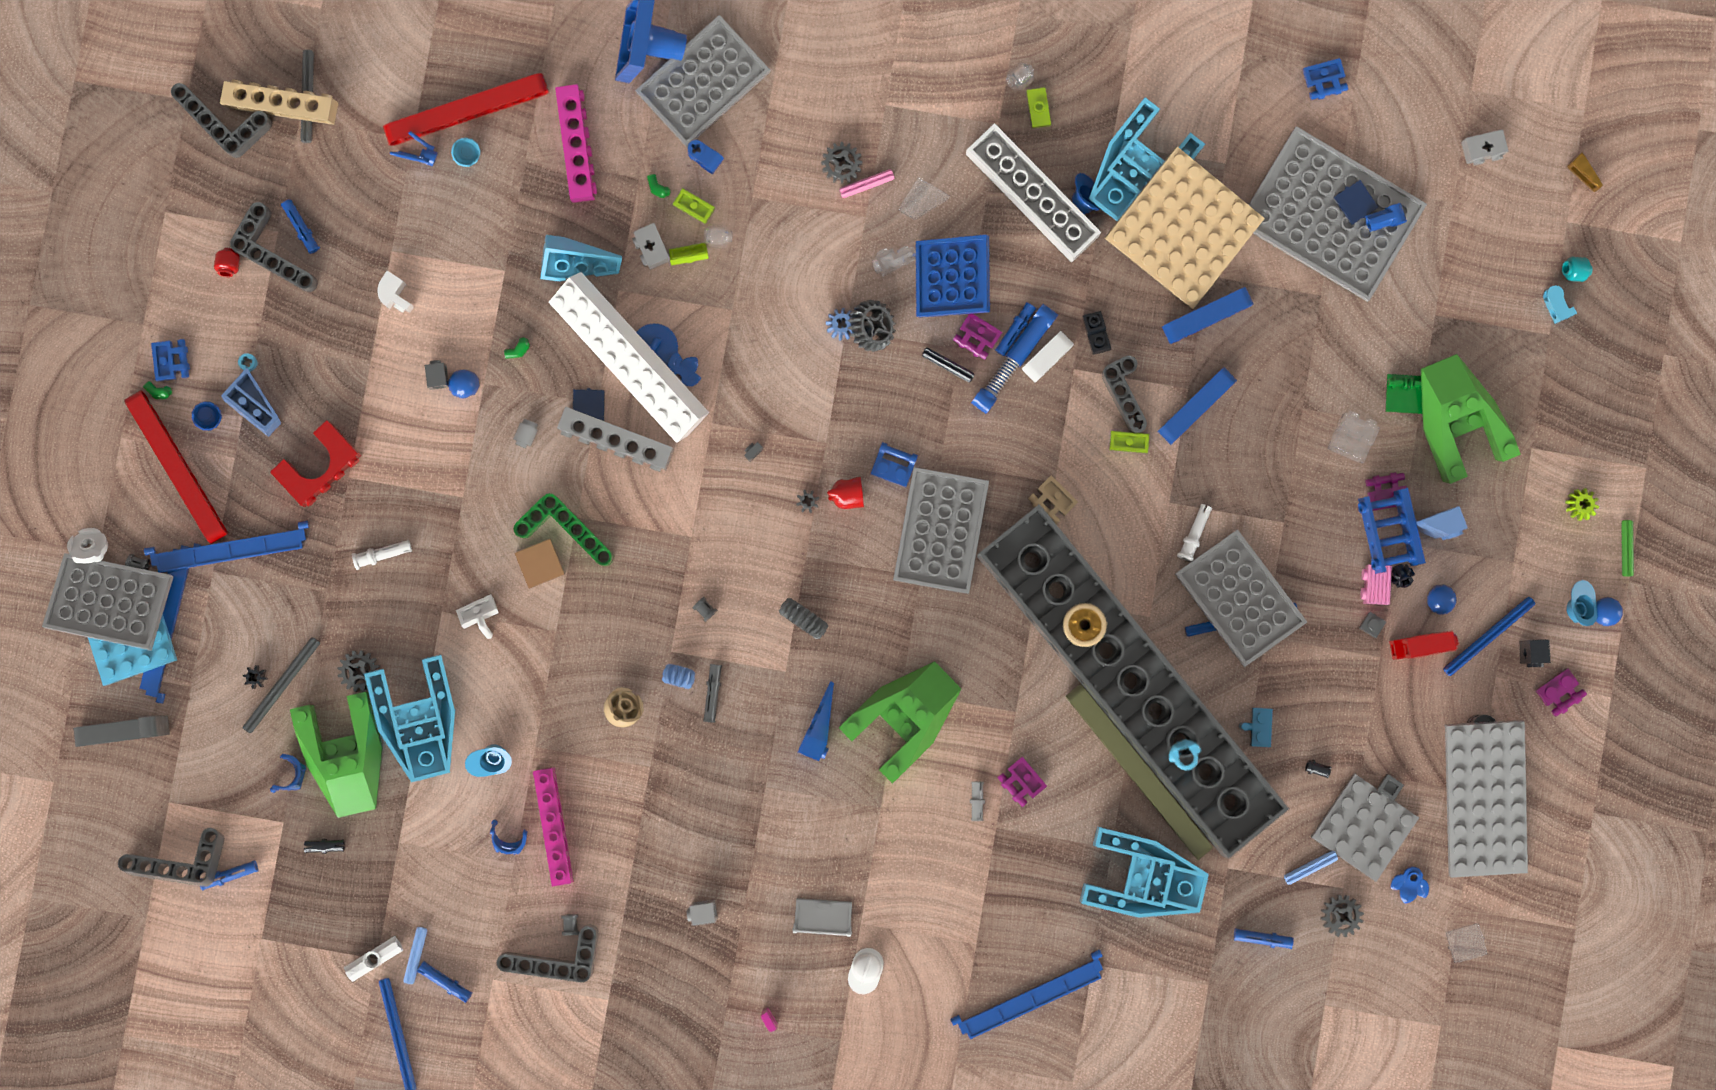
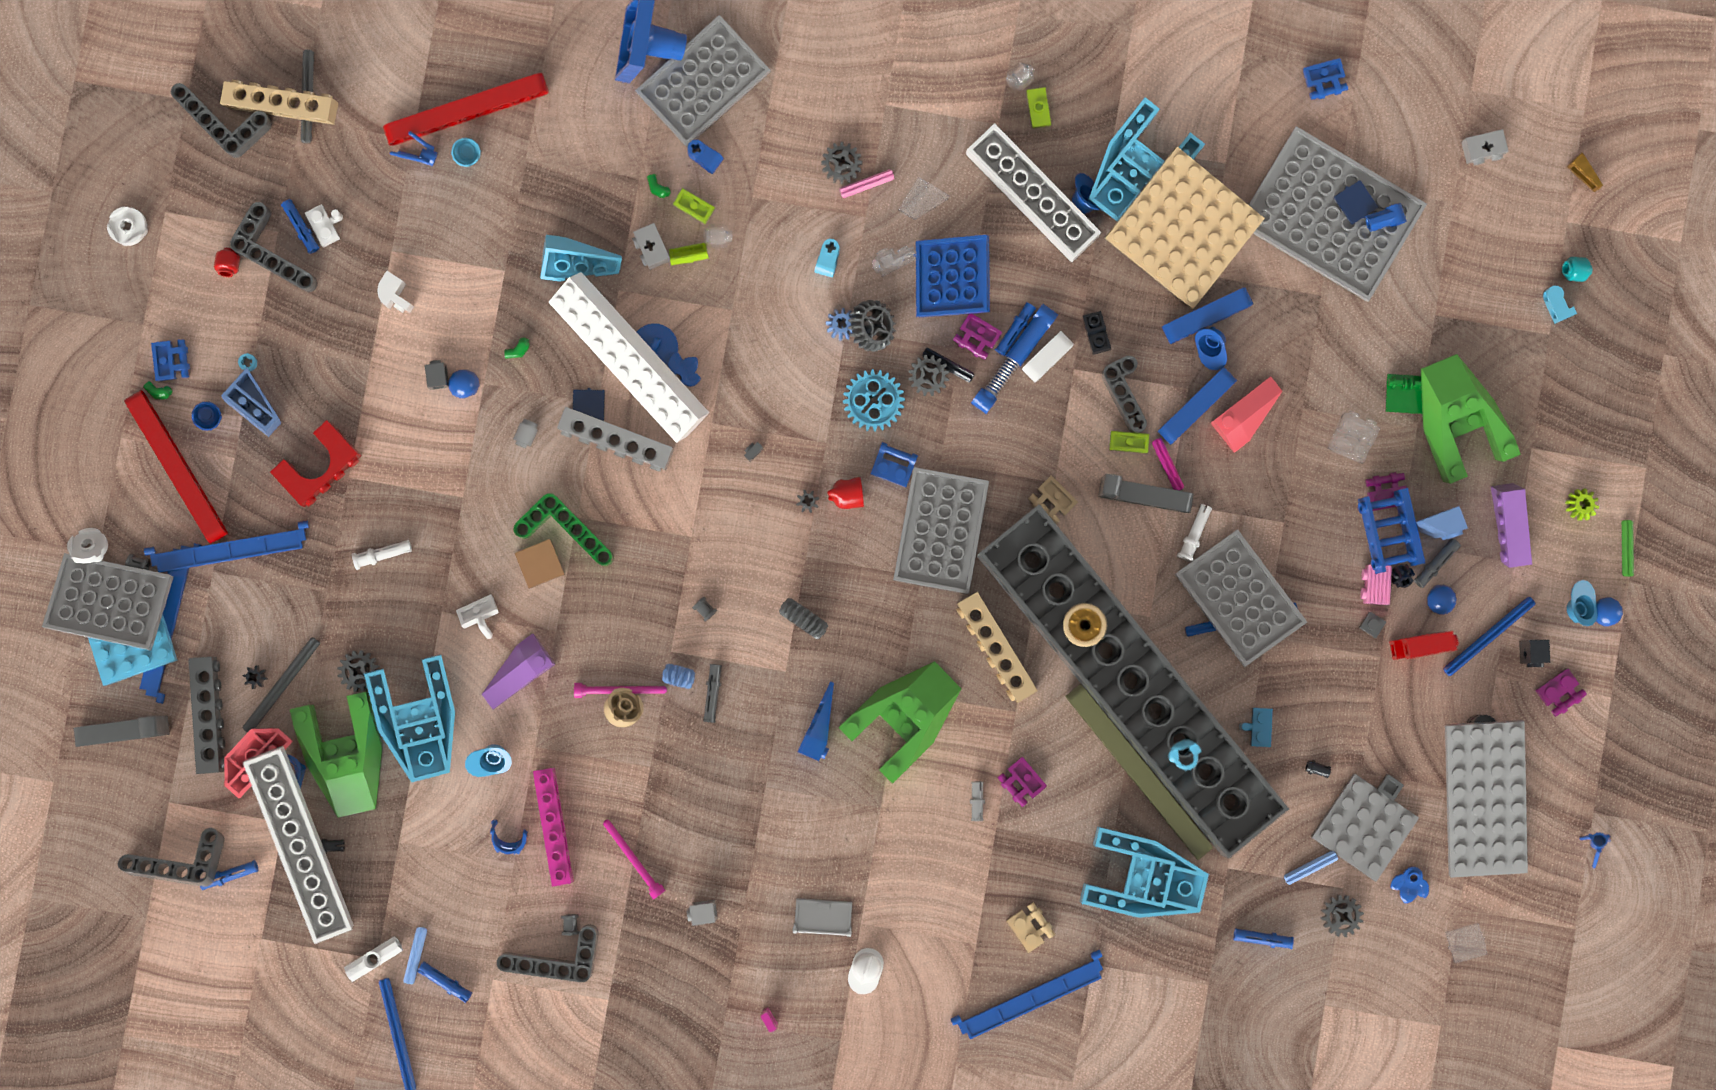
(116, 224): none -> white plate
(199, 705): none -> dark grey brick
(252, 744): none -> coral wedge
(298, 844): none -> white brick
(323, 224): none -> white plate
(521, 668): none -> medium lavender wedge
(565, 96): dark pink brick -> none
(581, 690): none -> dark pink piece
(654, 888): none -> dark pink piece
(827, 261): none -> medium azure piece
(860, 388): none -> medium azure gear
(922, 364): none -> dark grey gear
(1025, 930): none -> tan plate
(1026, 686): none -> tan brick
(1115, 489): none -> dark grey beam
(1167, 464): none -> dark pink axle
(1211, 348): none -> blue piece
(1244, 418): none -> coral wedge
(1431, 569): none -> dark grey pin
(1512, 524): none -> medium lavender wedge
(1598, 842): none -> blue plant

